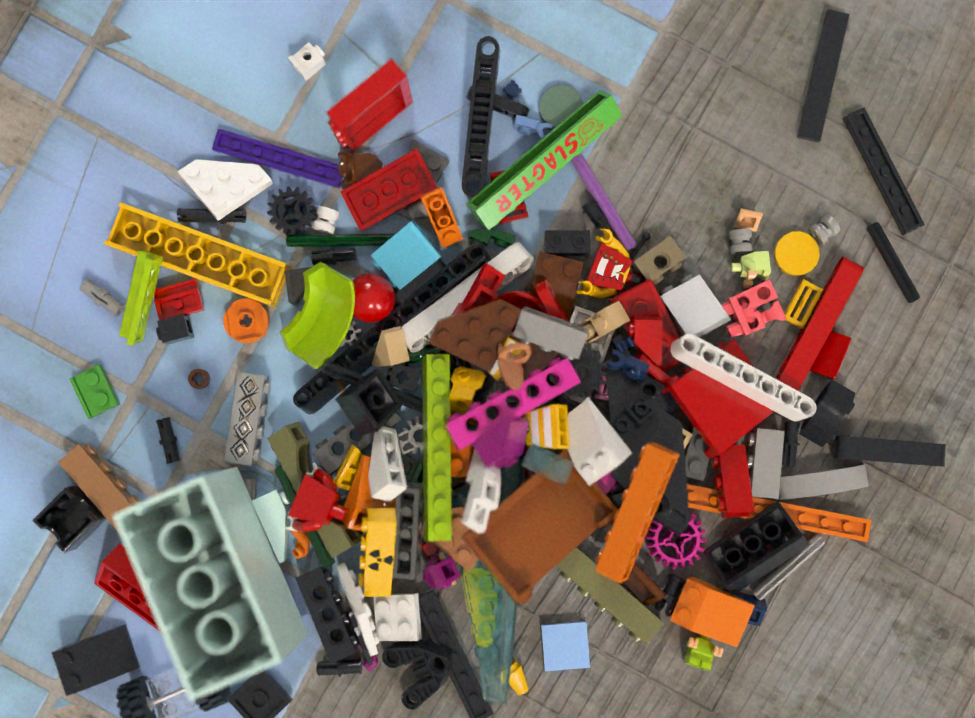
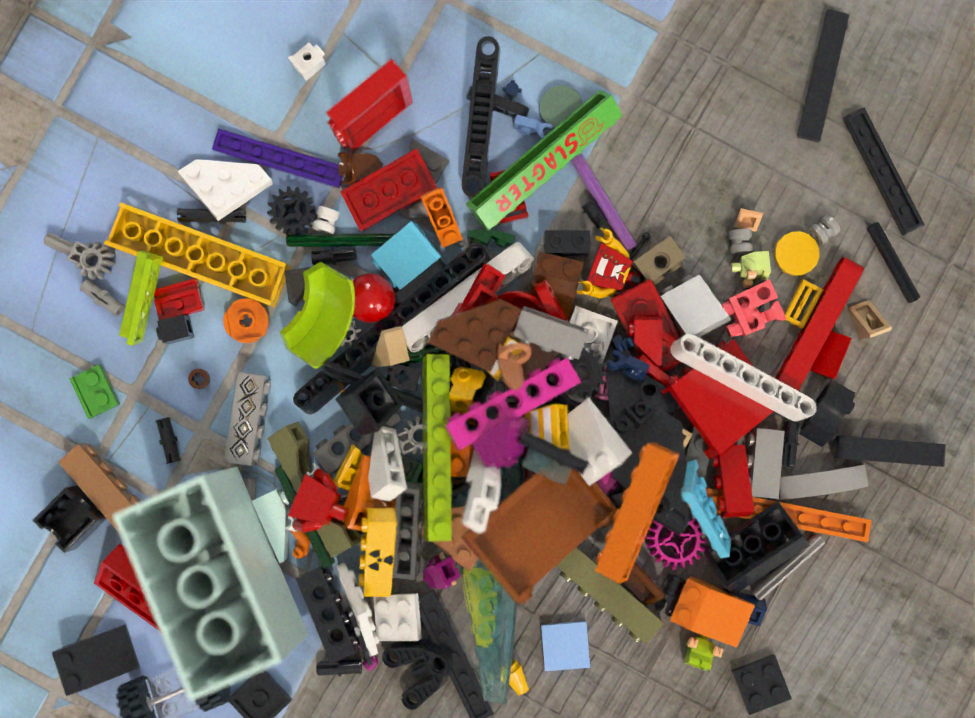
(83, 255): none -> light grey gear
(430, 548): red piece -> none
(553, 452): none -> black pin
(604, 322): tan slope -> none
(705, 510): none -> medium azure wing
(761, 684): none -> black plate
(868, 320): none -> tan slope

